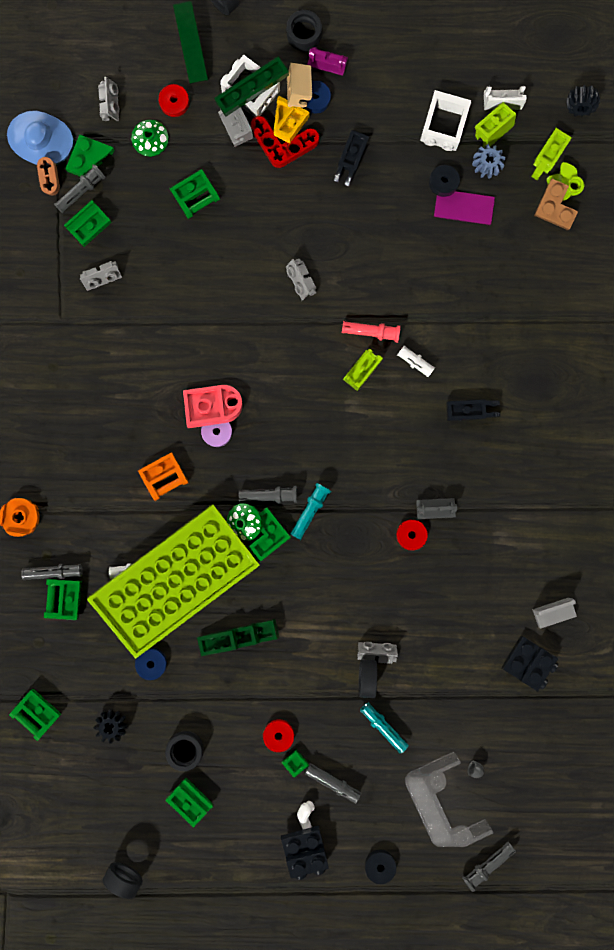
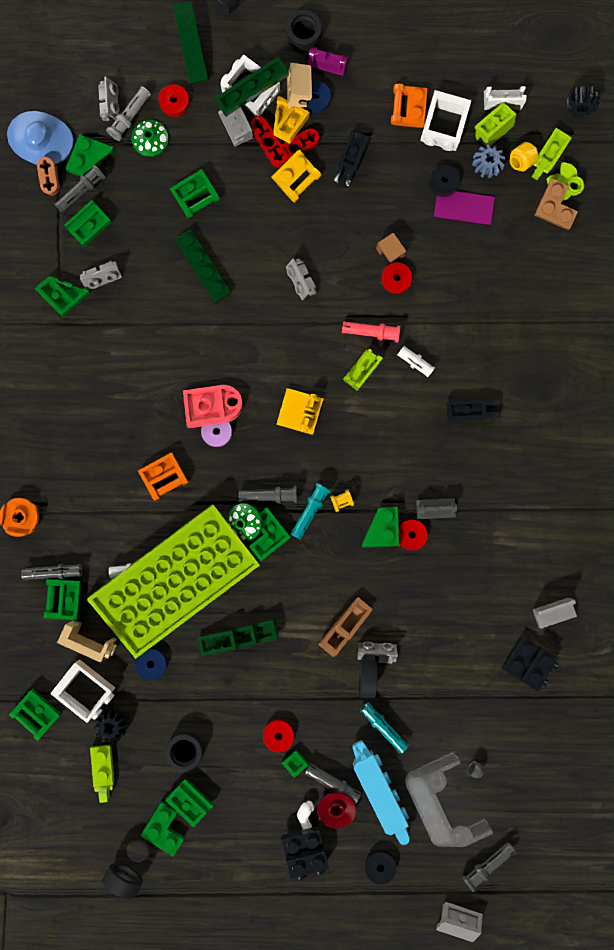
(60, 693): none -> white window
(61, 295): none -> green wing
(84, 645): none -> tan panel
(102, 771): none -> lime hinge
(124, 120): none -> light grey pin
(158, 829): none -> green plate
(202, 266): none -> dark green plate
(291, 171): none -> yellow plate
(300, 411): none -> yellow hinge
(336, 817): none -> dark red dish
(342, 500): none -> yellow bush
(345, 627): none -> medium nougat slope
(379, 792): none -> medium azure hinge
(384, 529): none -> green wing
(391, 248): none -> medium nougat panel
(400, 270): none -> red piece
(415, 106): none -> orange plate
(460, 922): none -> light grey panel
(523, 156): none -> yellow head

